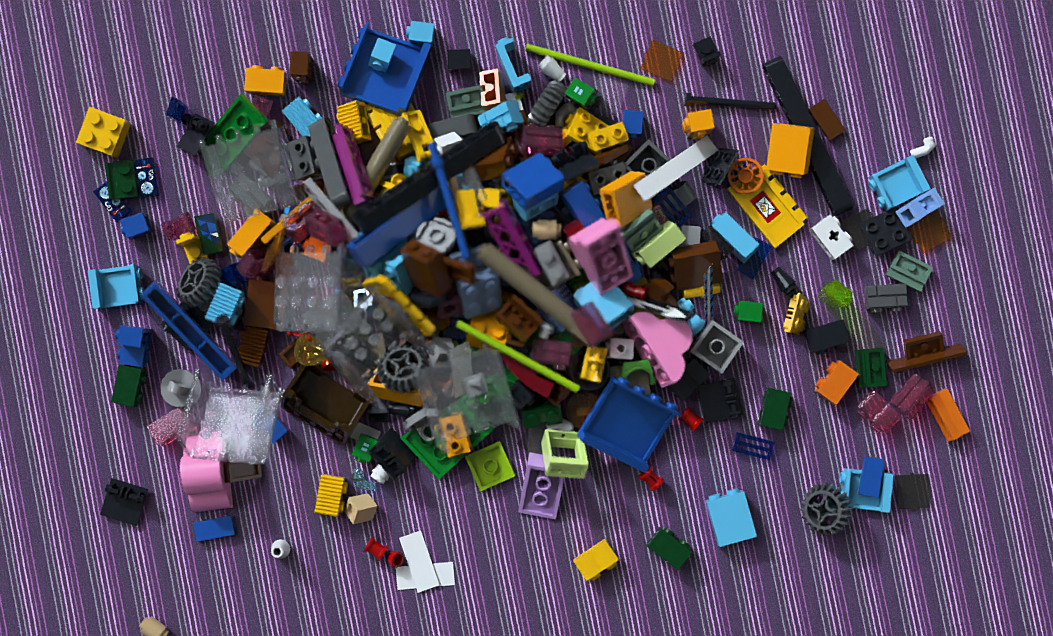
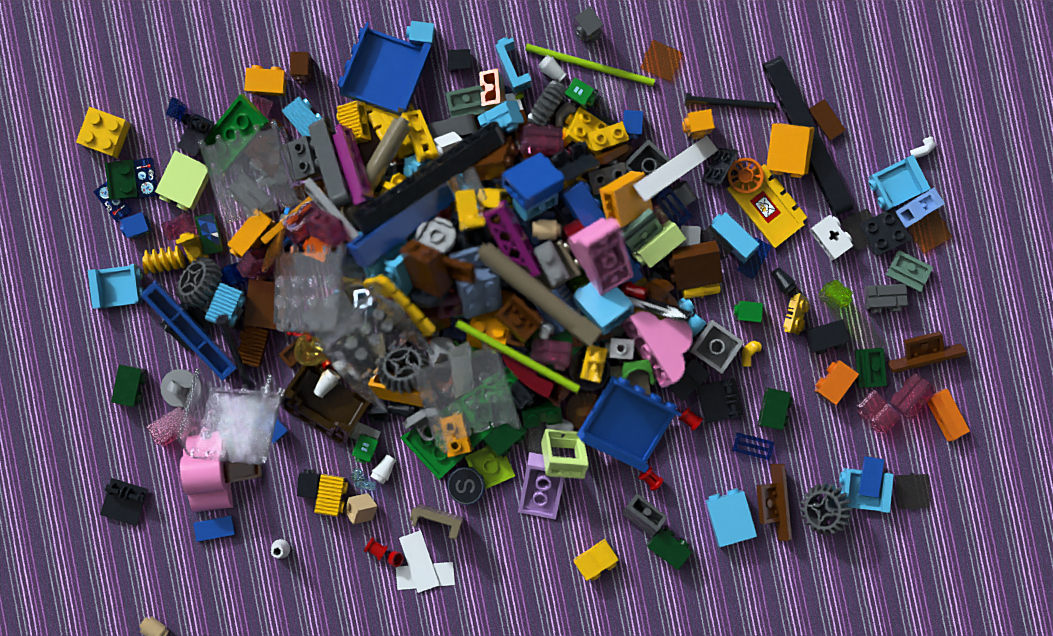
(135, 345): blue brick -> none
(163, 260): none -> yellow piece
(183, 181): none -> yellowish green brick
(308, 483): none -> black brick
(326, 382): none -> white cone
(381, 55): medium azure brick -> none
(392, 454): black hinge -> none
(437, 162): blue bar -> none
(437, 515): none -> dark tan panel
(466, 485): none -> black tile
(475, 385): light grey tile -> none
(502, 438): none -> dark green brick
(588, 26): none -> dark grey brick
(591, 323): clear pink panel -> none
(644, 515): none -> dark grey brick
(706, 51): black bracket -> none
(708, 287): sticker -> none
(749, 350): none -> yellow arm
(774, 504): none -> reddish brown bracket

